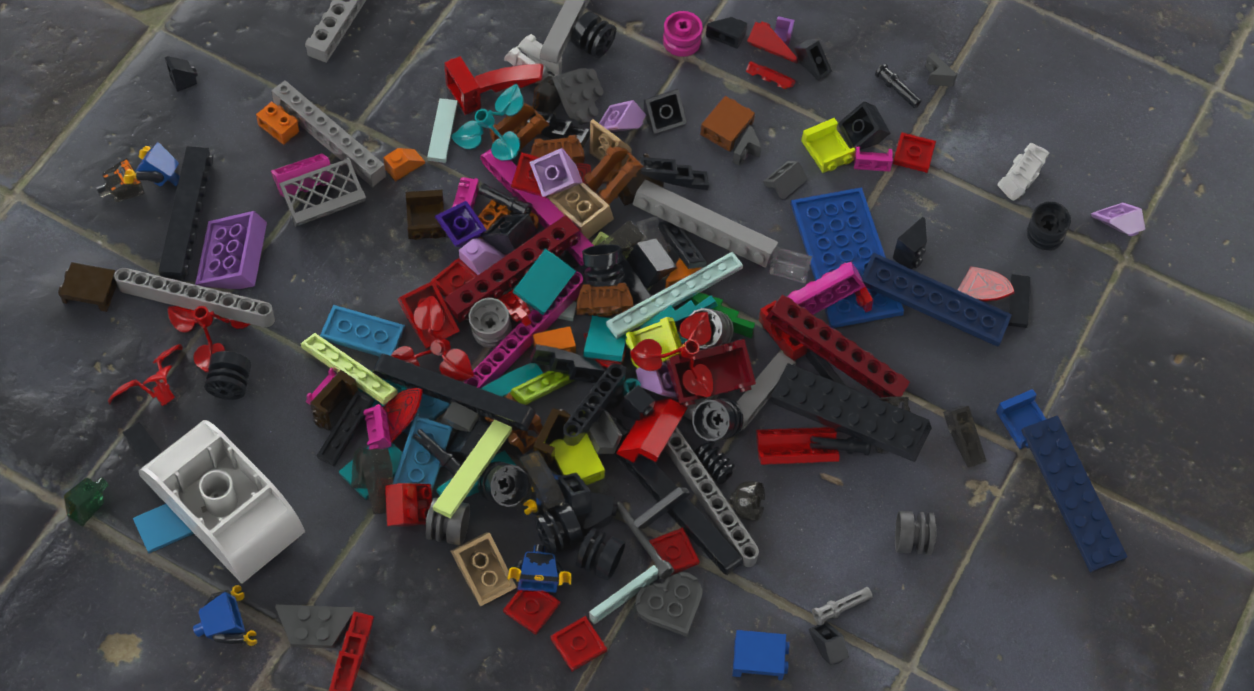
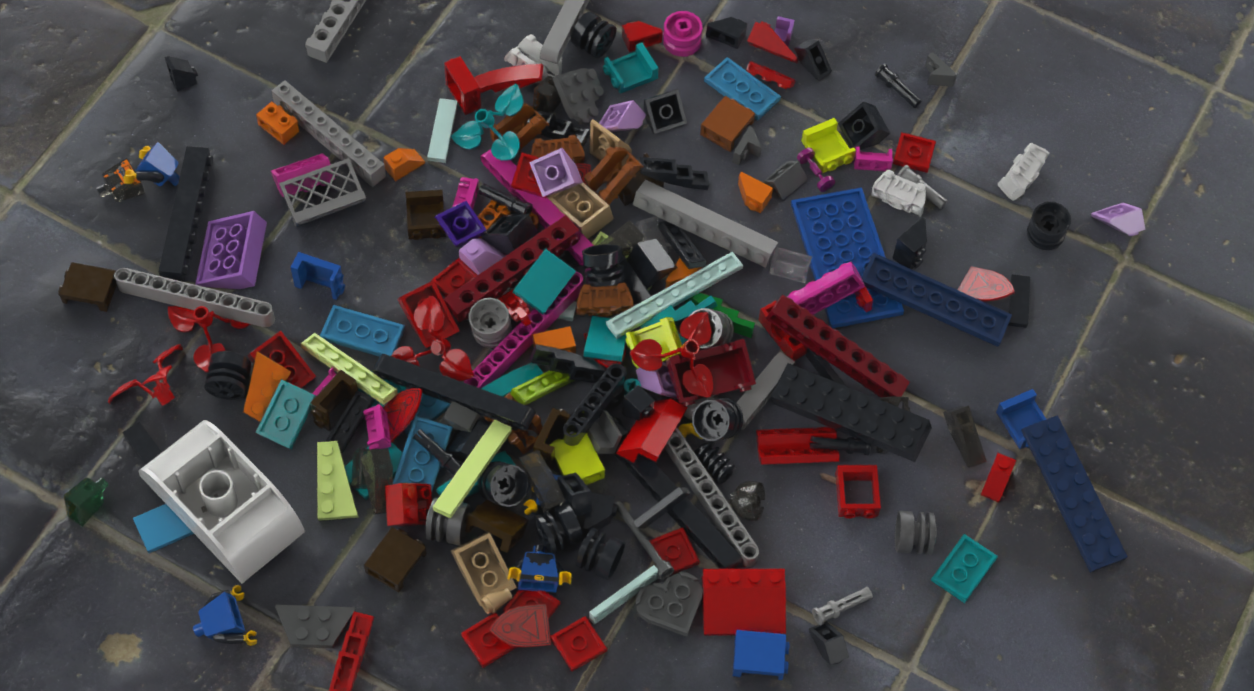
(263, 384): none -> orange wing
(282, 352): none -> red slope
(285, 414): none -> teal tile
(317, 271): none -> blue panel
(333, 486): none -> yellowish green wing
(394, 558): none -> dark brown panel
(483, 643): none -> red tile
(494, 601): none -> tan cone
(497, 522): none -> dark brown panel
(523, 626): none -> red shield
(631, 69): none -> teal panel
(640, 32): none -> red slope
(686, 429): none -> yellow arm
(743, 87): none -> dark azure tile
(743, 601): none -> red slope
(754, 192): none -> orange slope
(826, 182): none -> magenta wheel
(857, 473): none -> red window
(900, 193): none -> white piece
(931, 194): none -> light grey pin
(964, 568): none -> teal tile
(998, 477): none -> red slope

